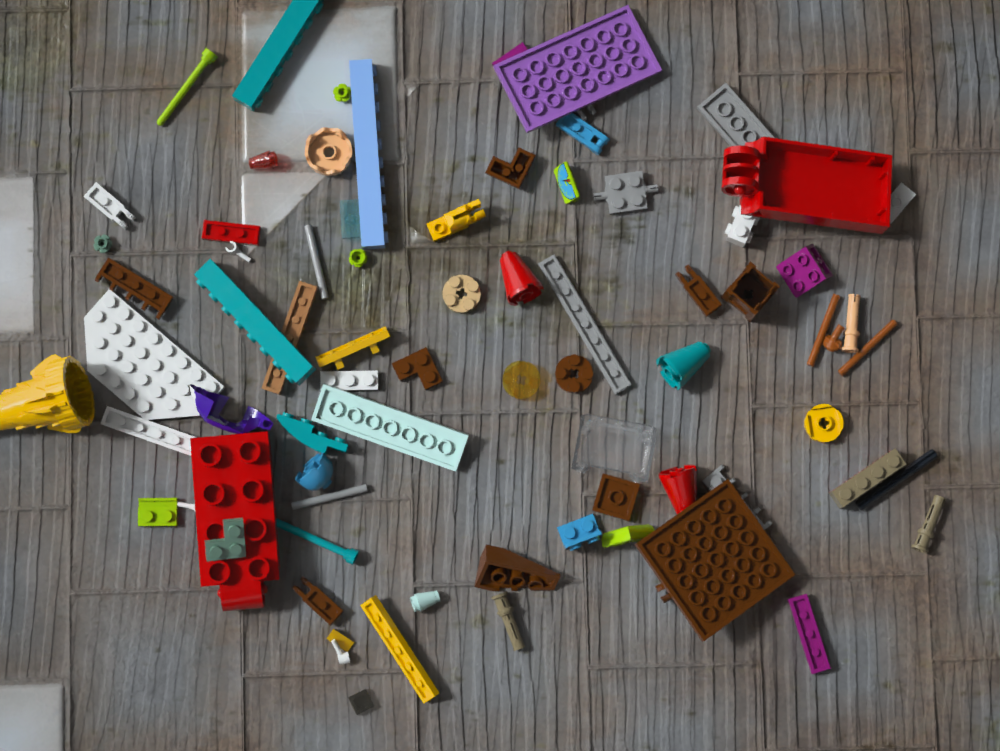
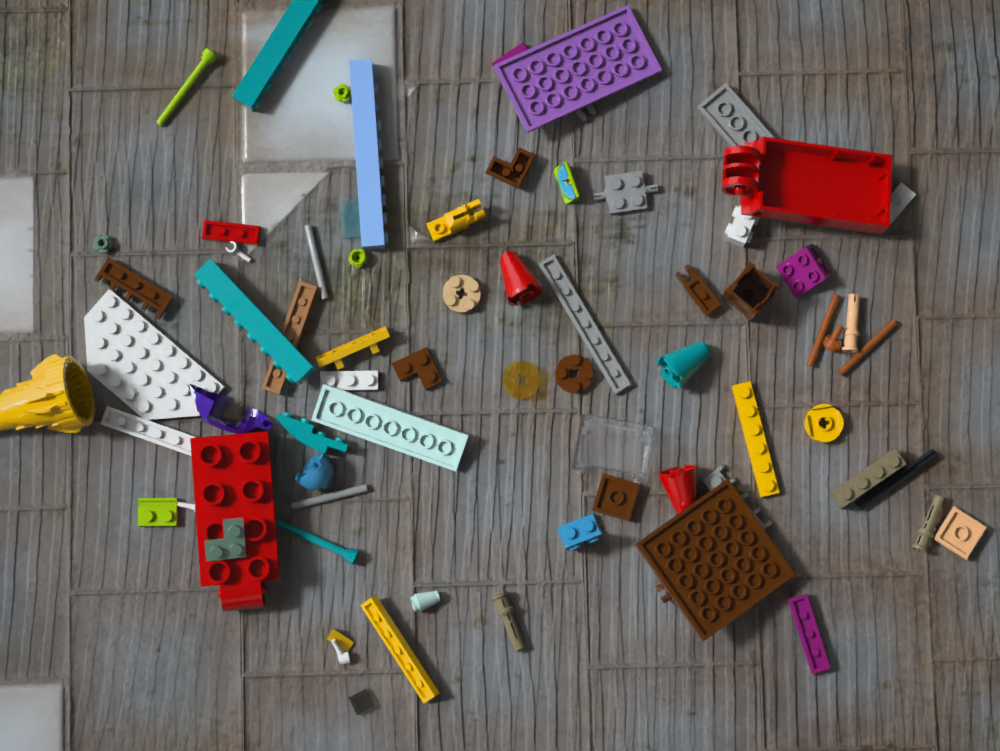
(108, 204): white hinge -> none
(265, 160): clear red cone -> none
(319, 602): reddish brown hinge -> none
(324, 139): light nougat plate -> none
(506, 569): reddish brown wedge -> none
(582, 132): dark azure plate -> none
(626, 535): lime brick -> none
(755, 439): none -> yellow plate
(959, 533): none -> light nougat plate

